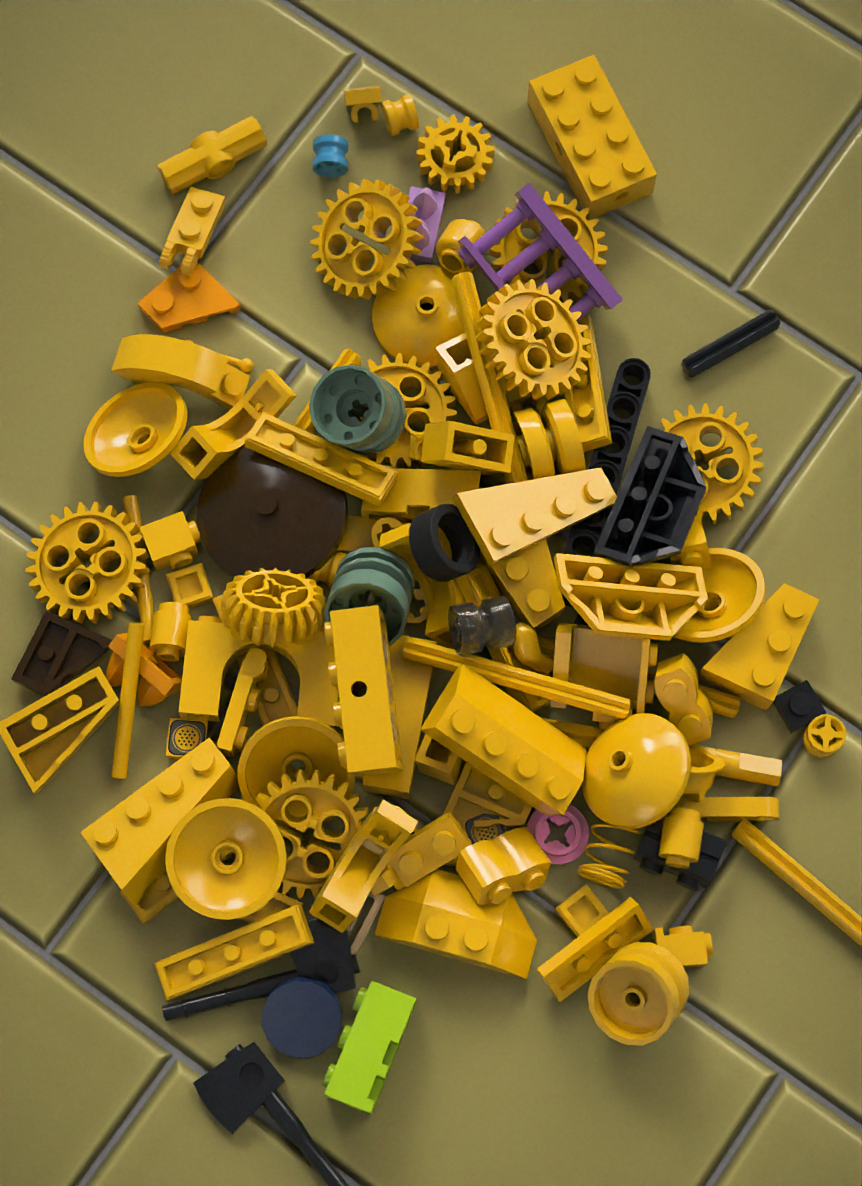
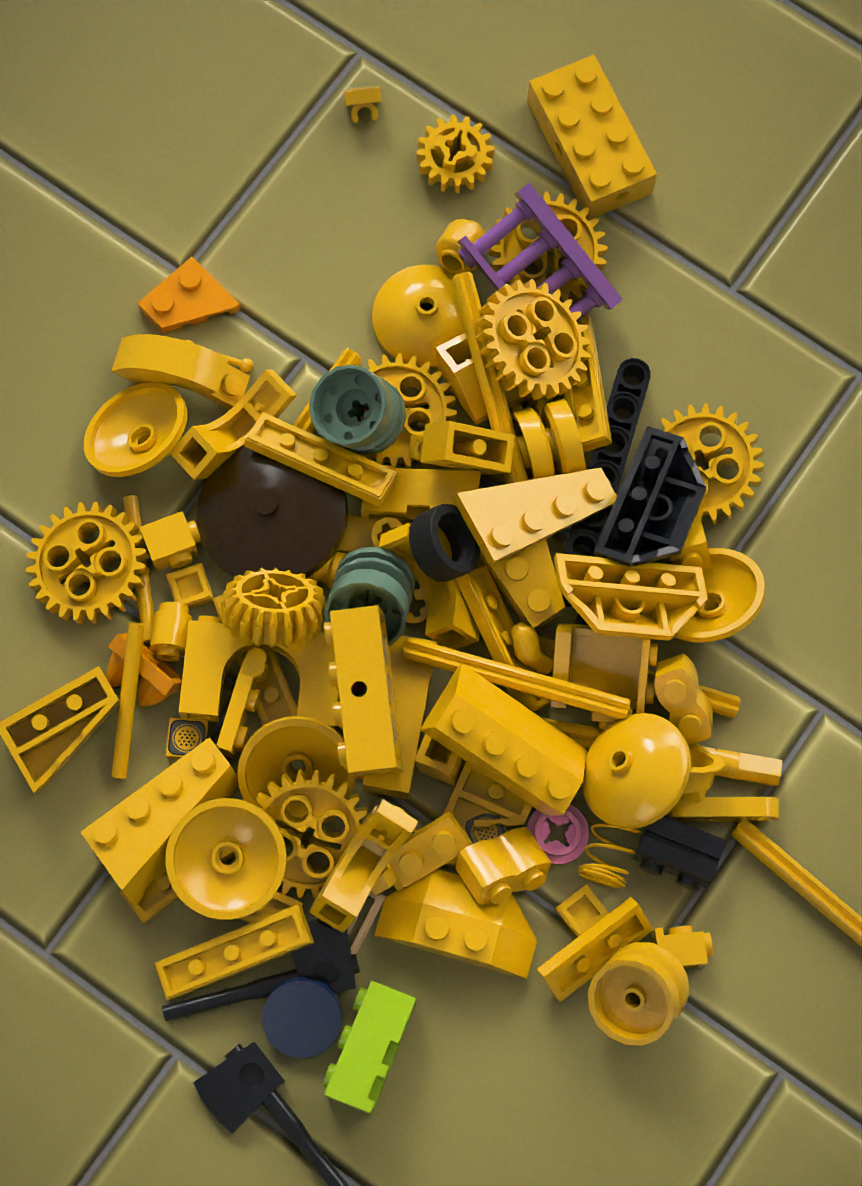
(58, 654): dark brown wing -> none
(192, 229): yellow hinge -> none
(212, 155): yellow piece -> none
(330, 155): dark azure wheel -> none
(382, 208): yellow gear -> none
(400, 115): yellow wheel -> none
(430, 211): lavender tile -> none
(483, 625): clear smoke wheel -> none
(681, 837): yellow brick -> none
(730, 343): black axle -> none
(761, 653): yellow wedge -> none
(798, 706): black plate -> none
(827, 728): yellow wheel -> none

